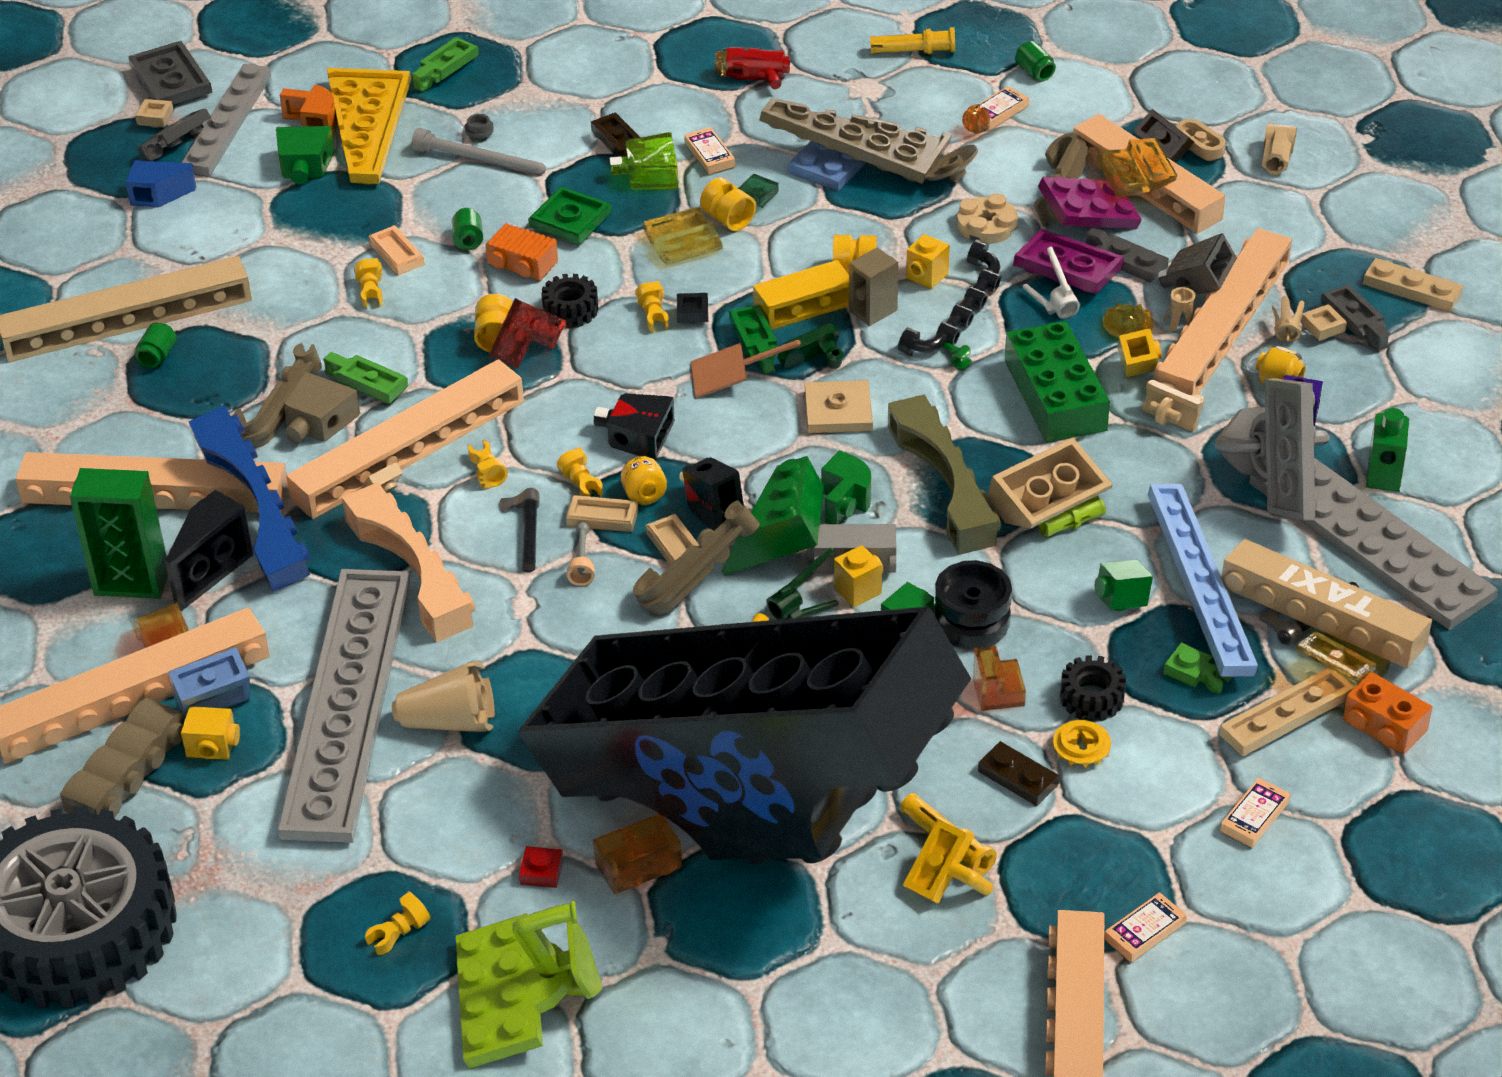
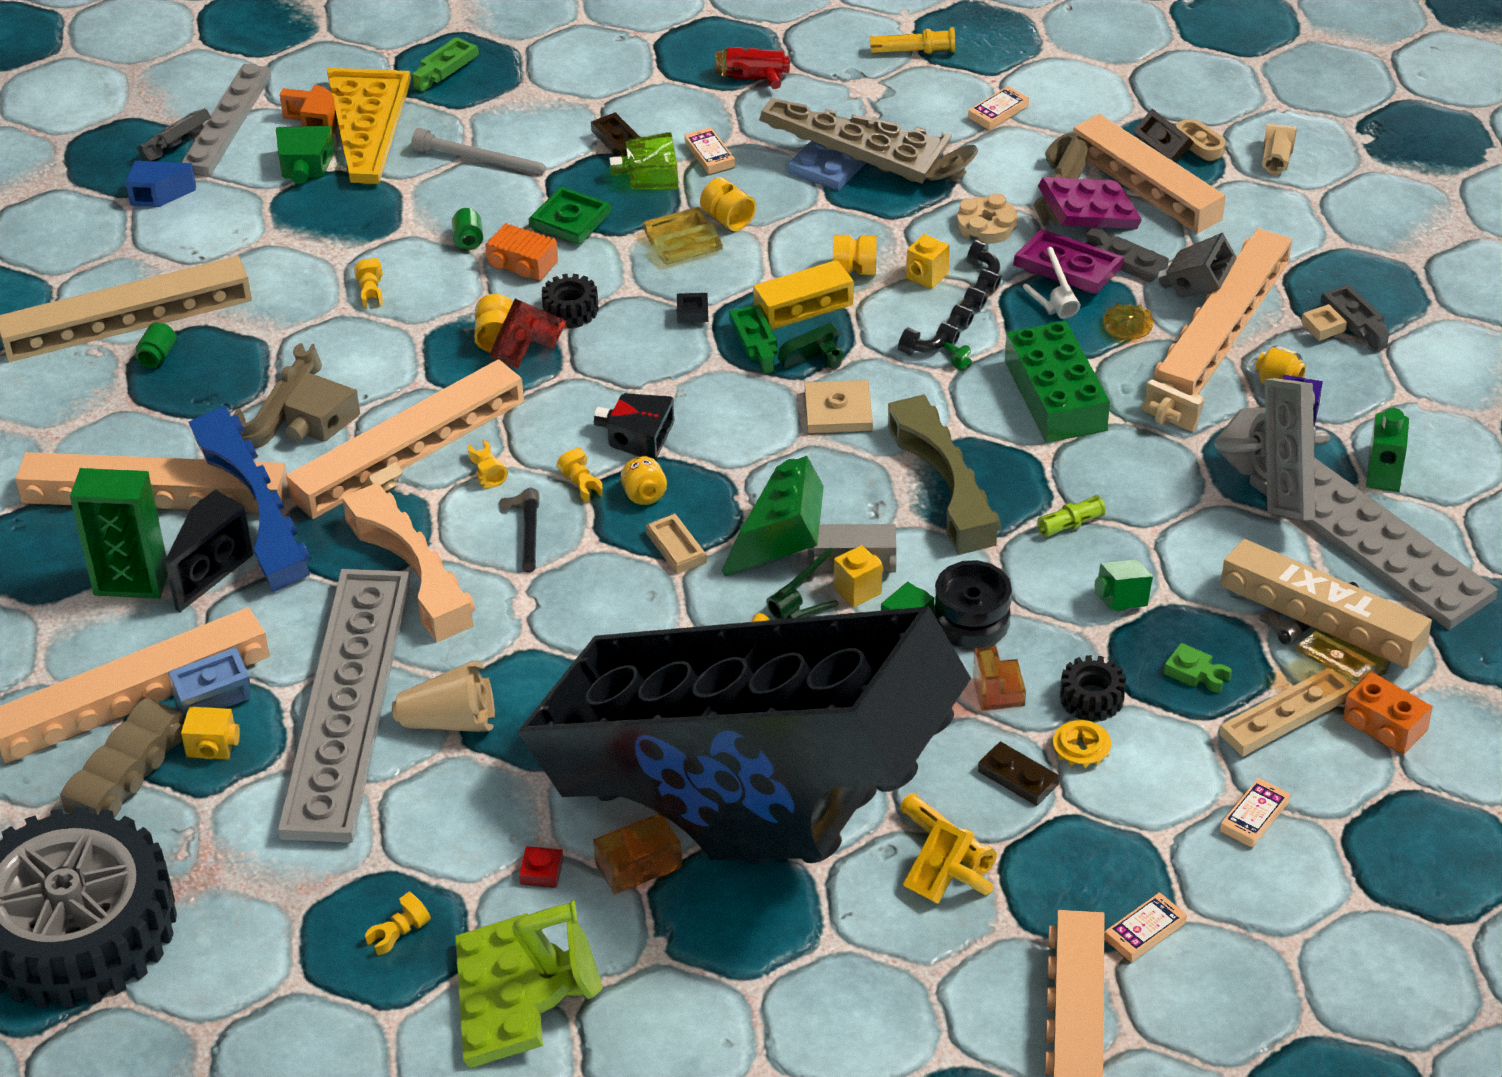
(154, 113): tan plate -> none
(159, 625): clear orange piece -> none
(170, 73): dark grey plate -> none
(365, 376): bright green hinge -> none
(396, 250): light nougat tile -> none
(479, 126): dark grey plate -> none
(581, 563): light nougat hinge -> none
(602, 513): tan tile -> none
(649, 298): yellow piece -> none
(664, 592): dark tan piece -> none
(711, 489): black torso -> none
(727, 367): nougat piece -> none
(760, 189): clear green plate -> none
(846, 486): green brick -> none
(873, 286): dark tan brick -> none
(976, 119): clear orange plate -> none
(1035, 61): green brick -> none
(1046, 485): tan slope -> none
(1137, 168): clear yellow slope -> none
(1138, 352): yellow brick -> none
(1181, 301): tan piece -> none
(1202, 581): light blue plate -> none
(1286, 327): tan piece -> none
(1413, 284): tan plate -> none

